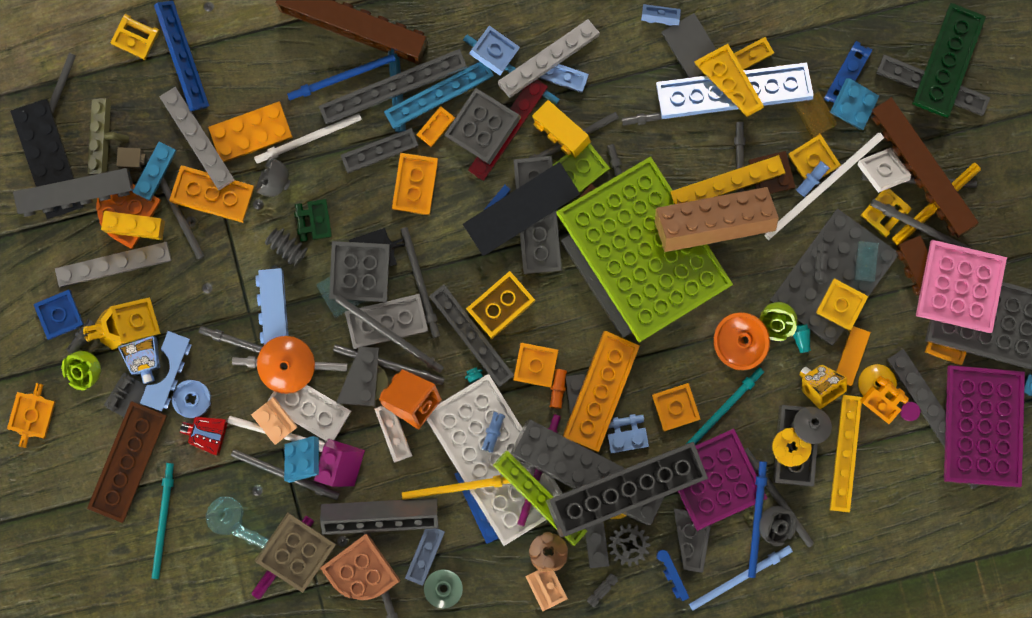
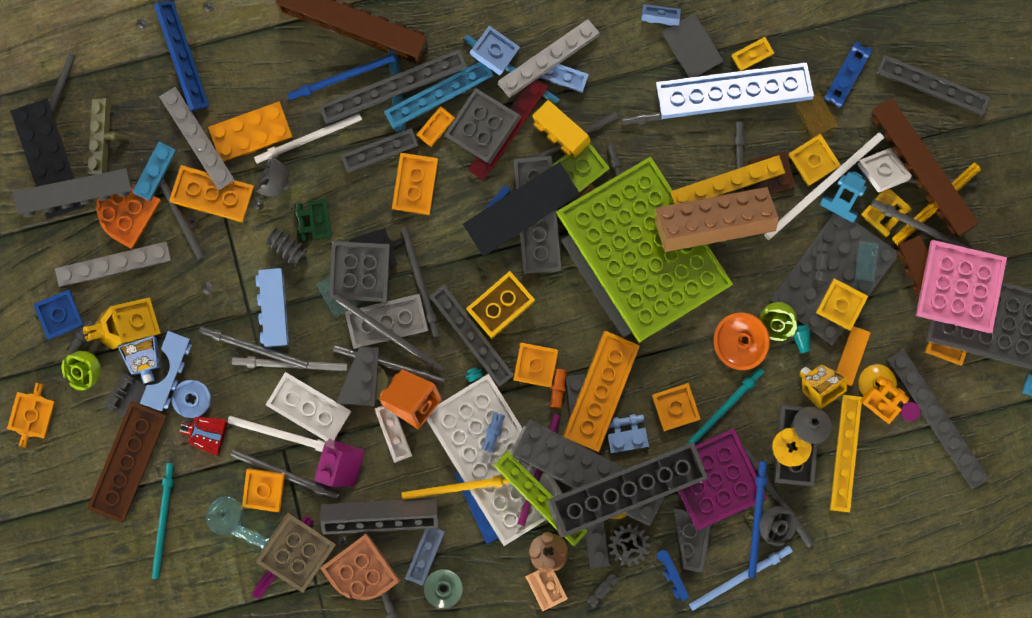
(130, 158): dark tan brick -> none
(131, 42): yellow plate -> none
(133, 225): yellow brick -> none
(263, 490): none -> light orange plate
(274, 420): light nougat plate -> none
(296, 356): orange dish -> none
(301, 459): dark azure plate -> none
(727, 74): yellow wing -> none
(812, 179): medium blue pin -> none
(853, 183): none -> dark azure tile
(854, 104): dark azure plate -> none
(949, 60): dark green plate -> none
(984, 426): magenta plate -> none

